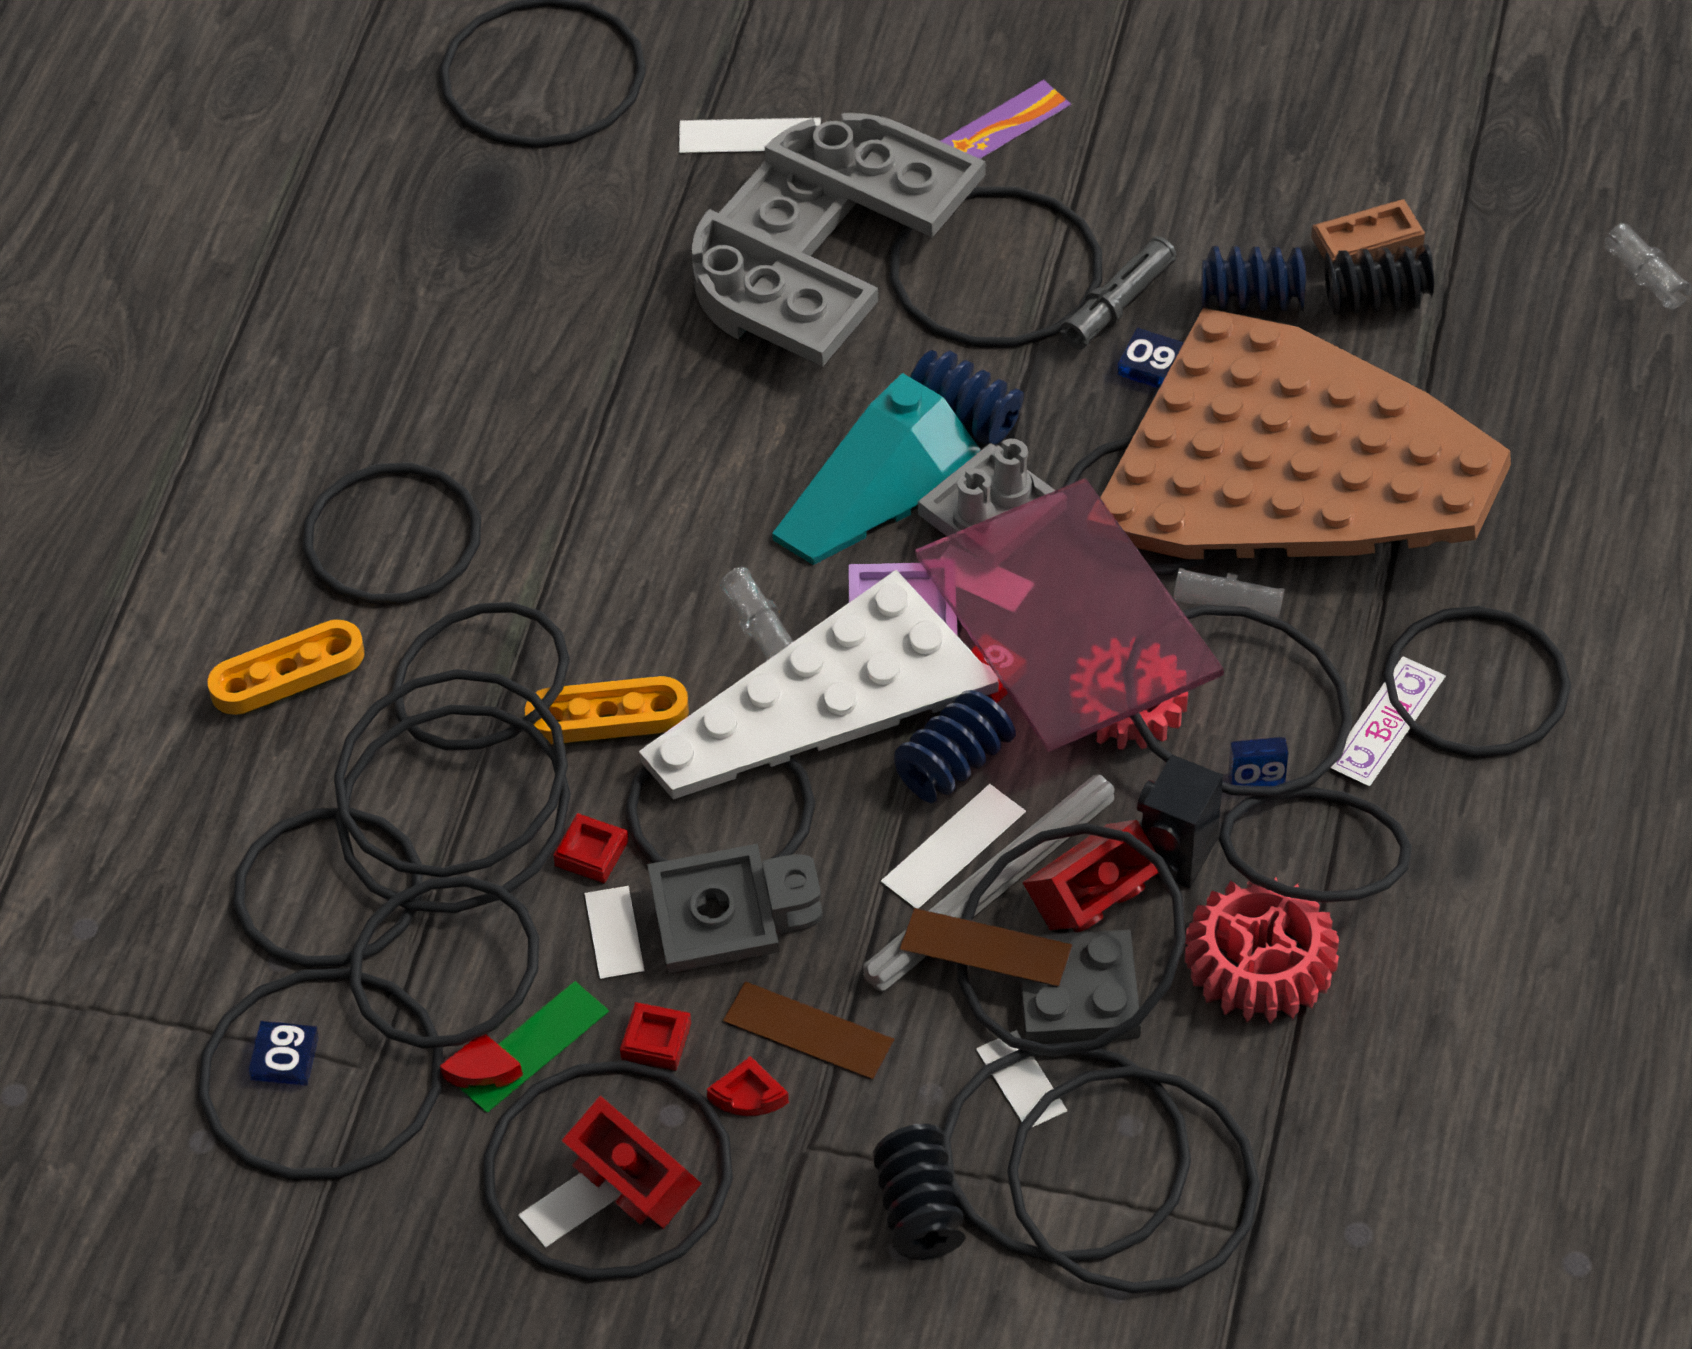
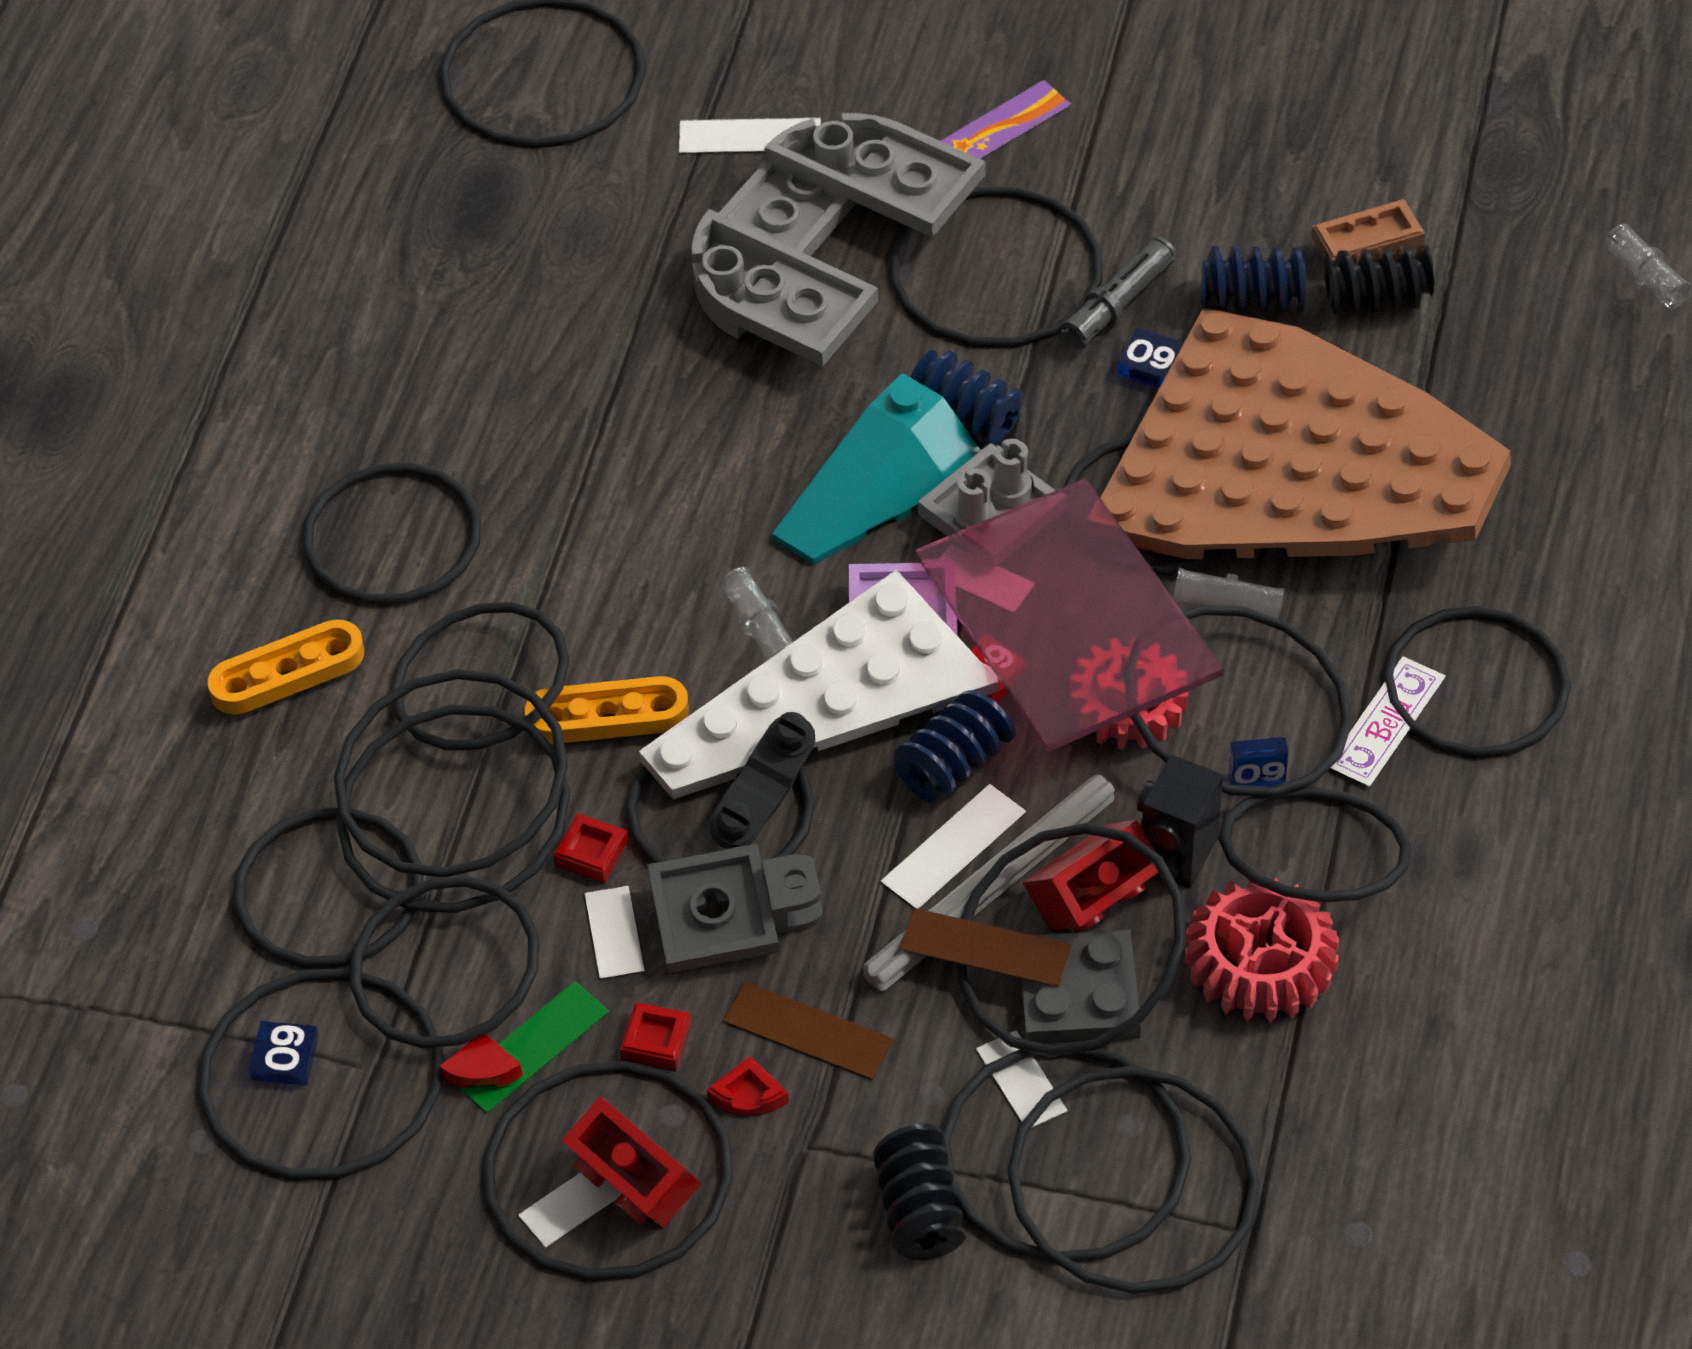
(763, 781): none -> black piece

